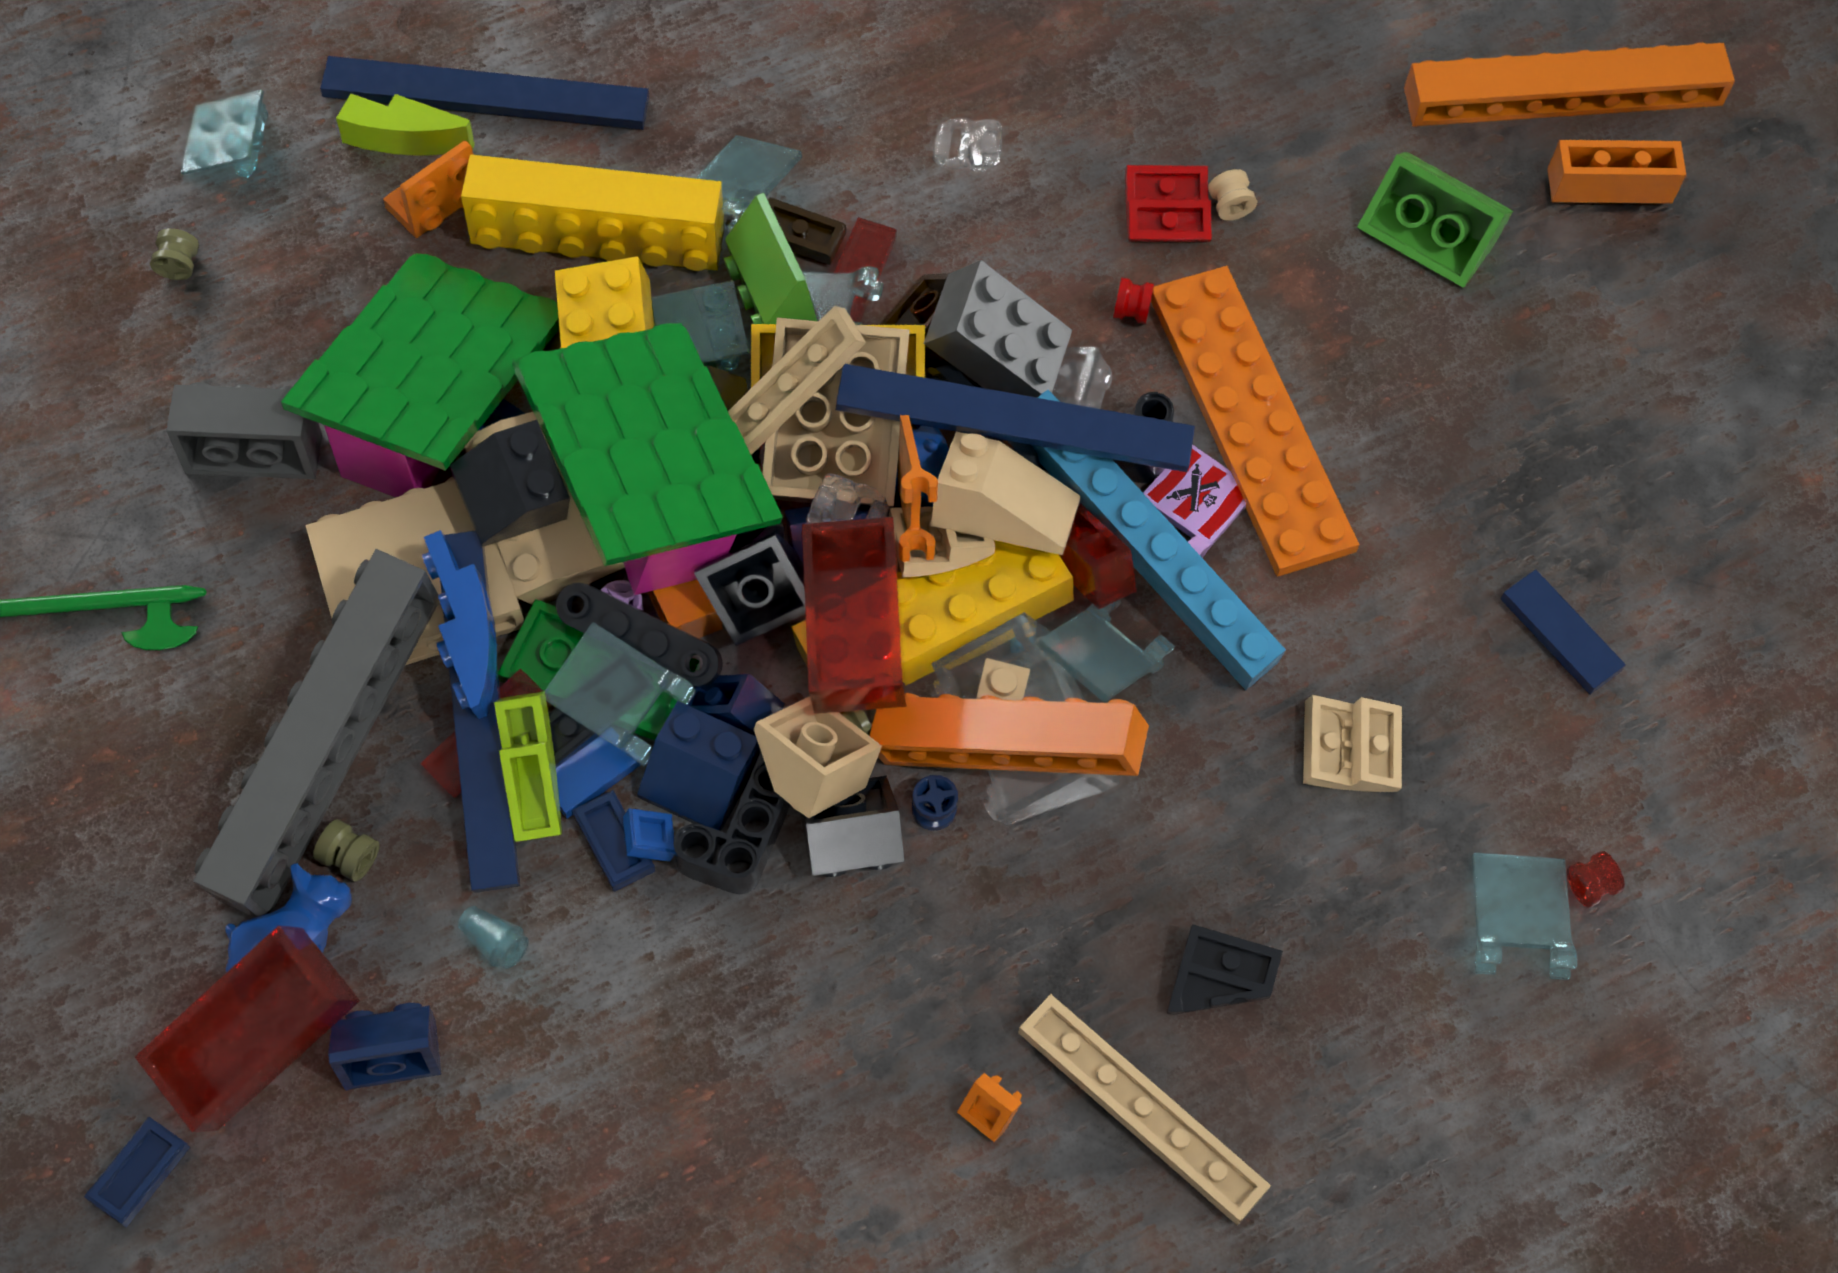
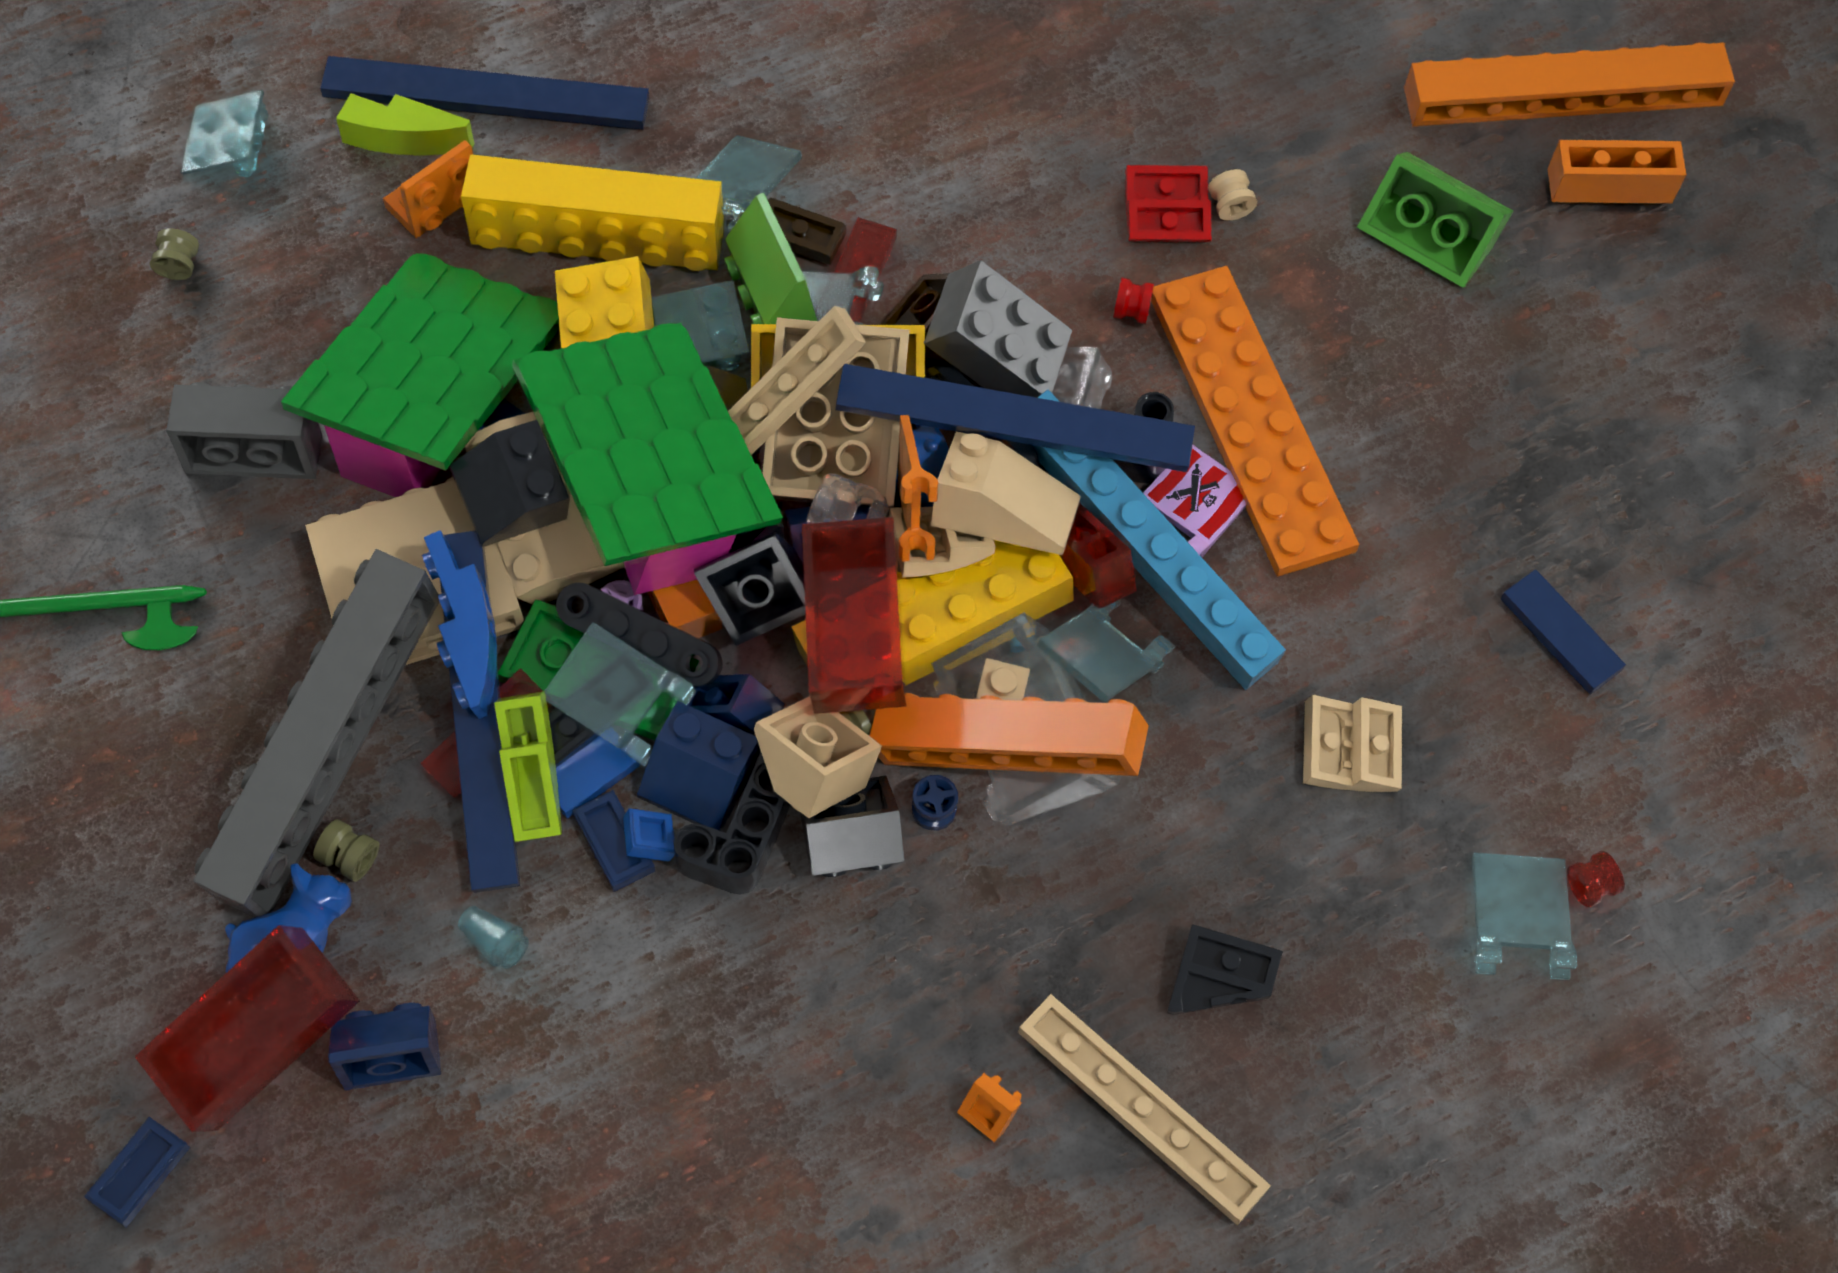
(978, 147): clear piece -> none

